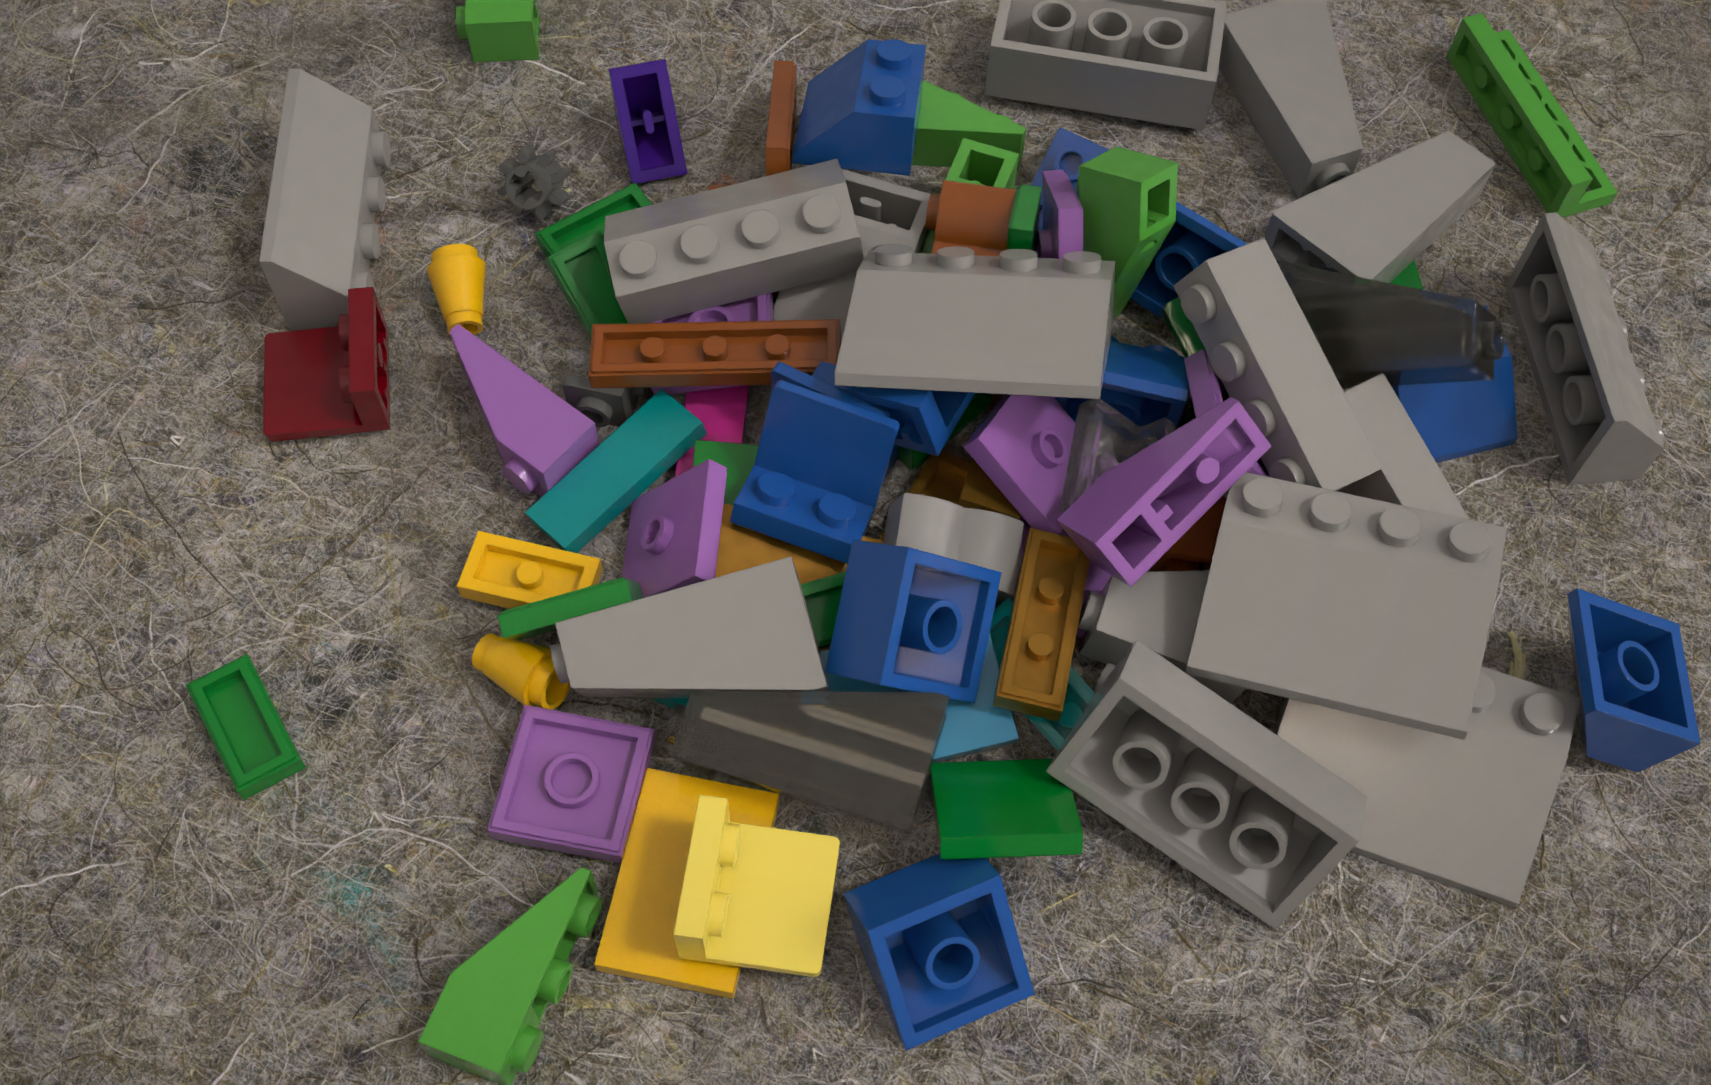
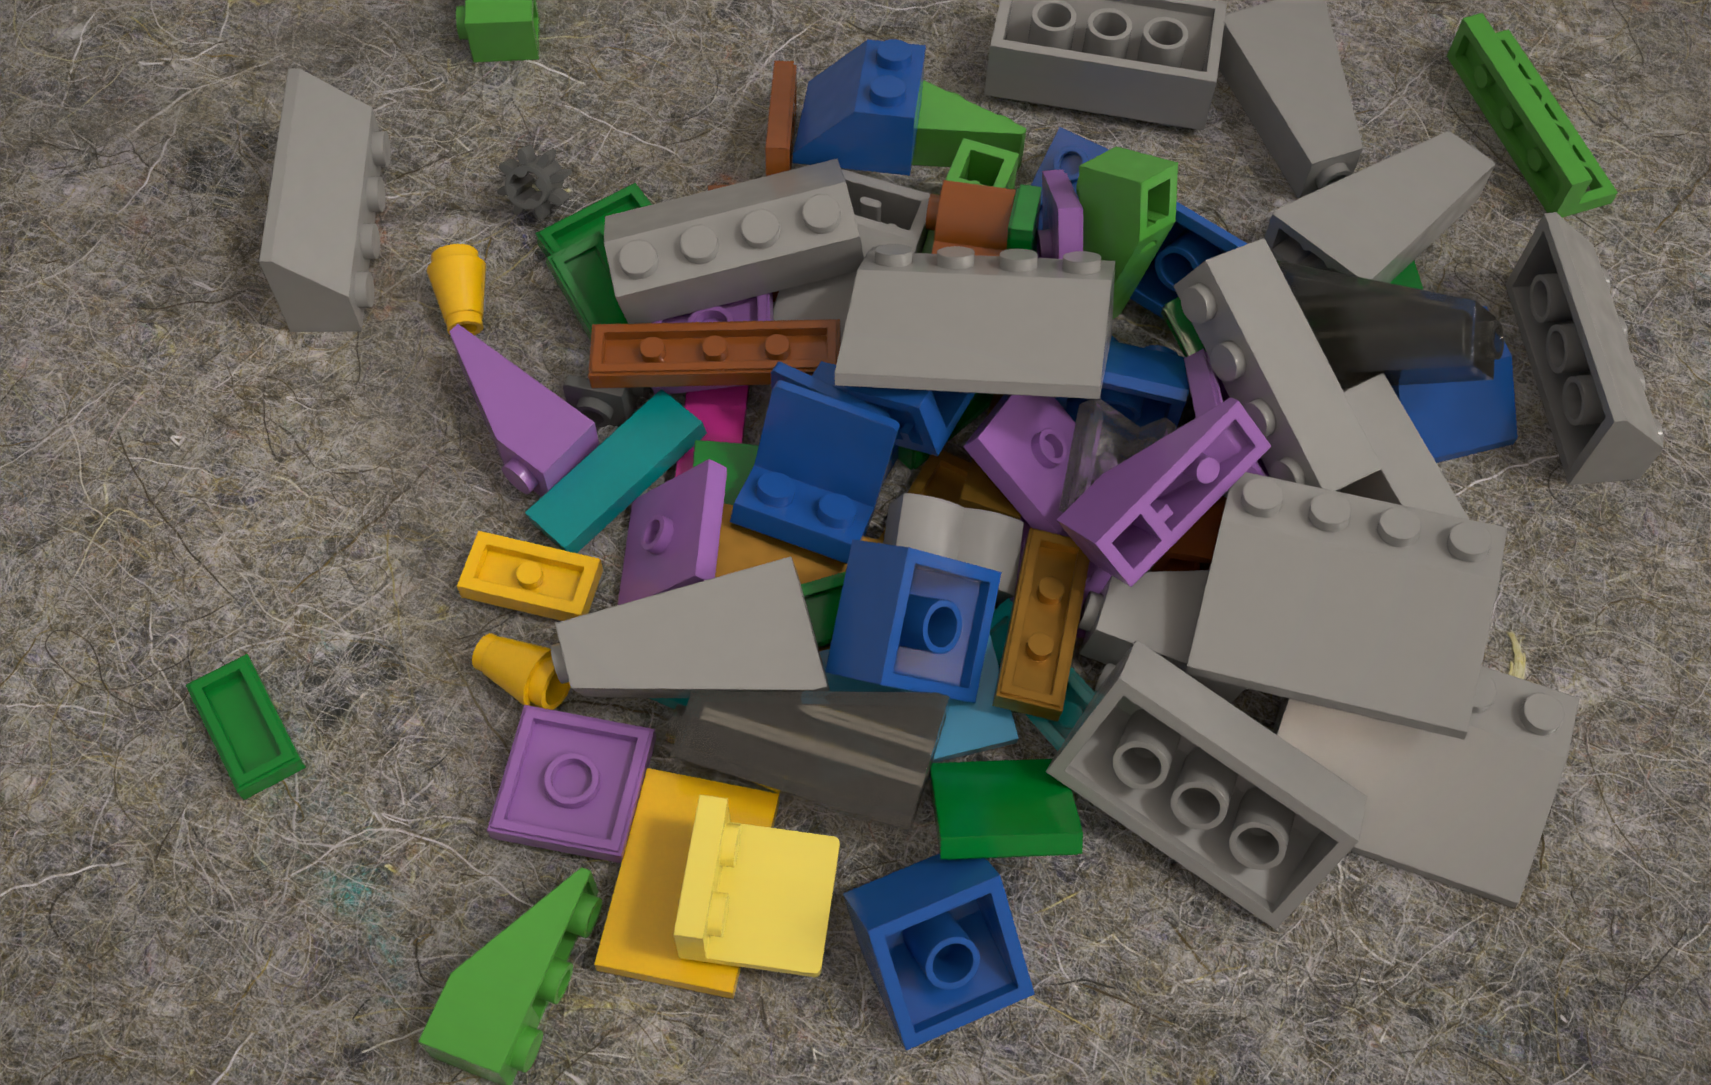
(329, 376): dark red bracket -> none
(542, 615): green tile -> none
(647, 121): dark purple slope -> none
(1630, 683): blue slope -> none

